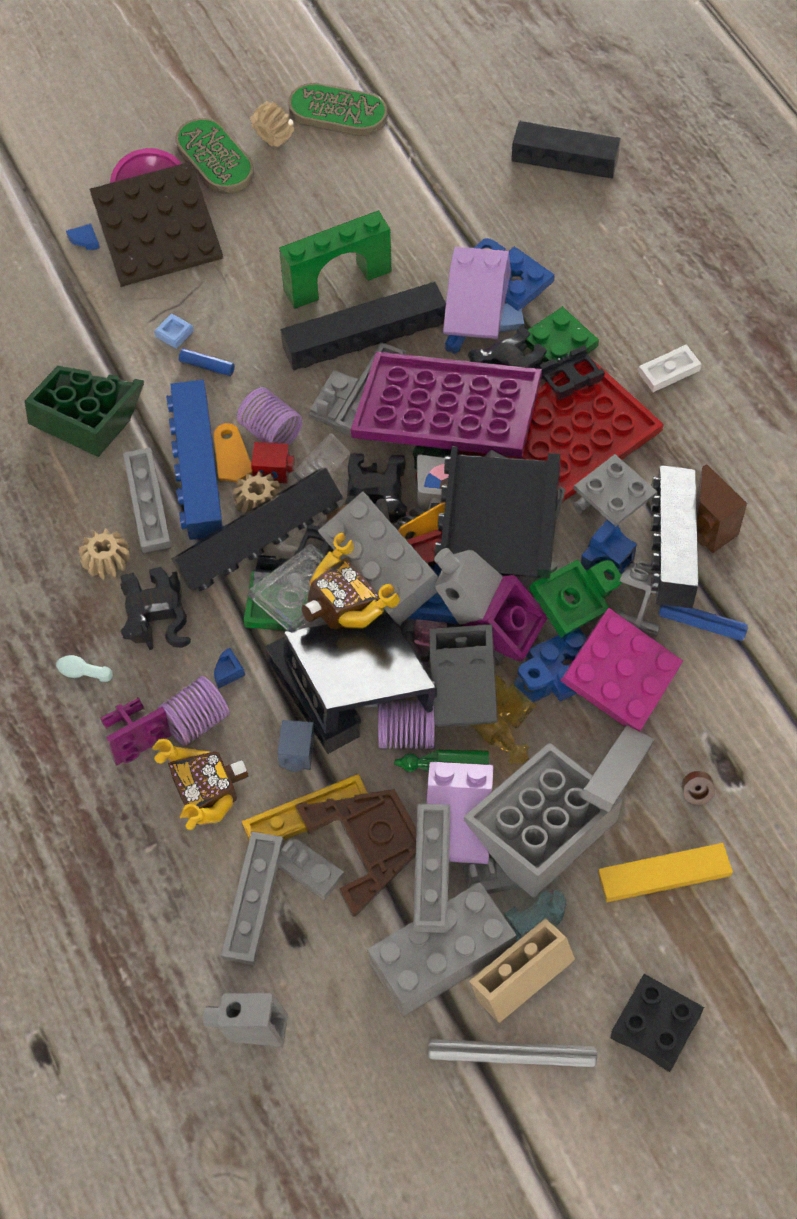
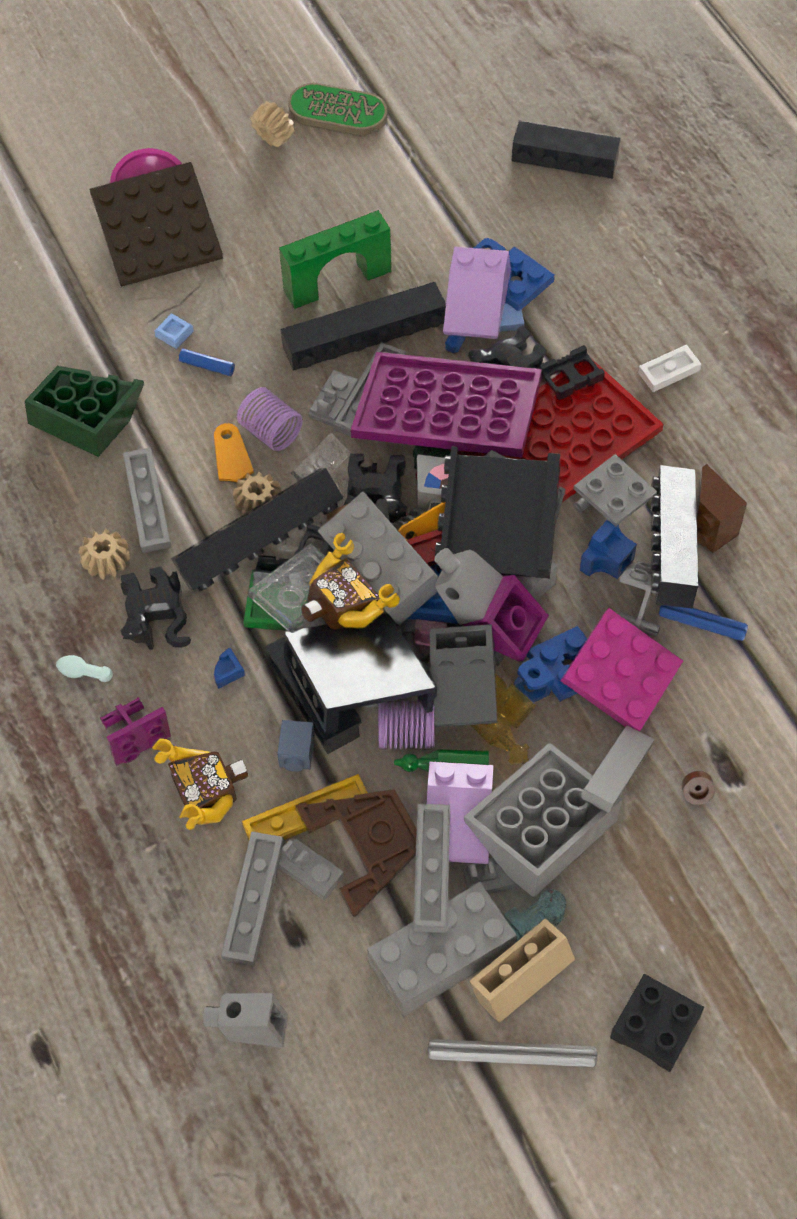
(84, 237): blue tile -> none
(196, 459): blue brick -> none
(206, 689): lavender piece -> none
(214, 155): tile -> none
(273, 460): red brick -> none
(560, 334): green plate -> none
(587, 588): green plate -> none
(664, 872): yellow tile -> none

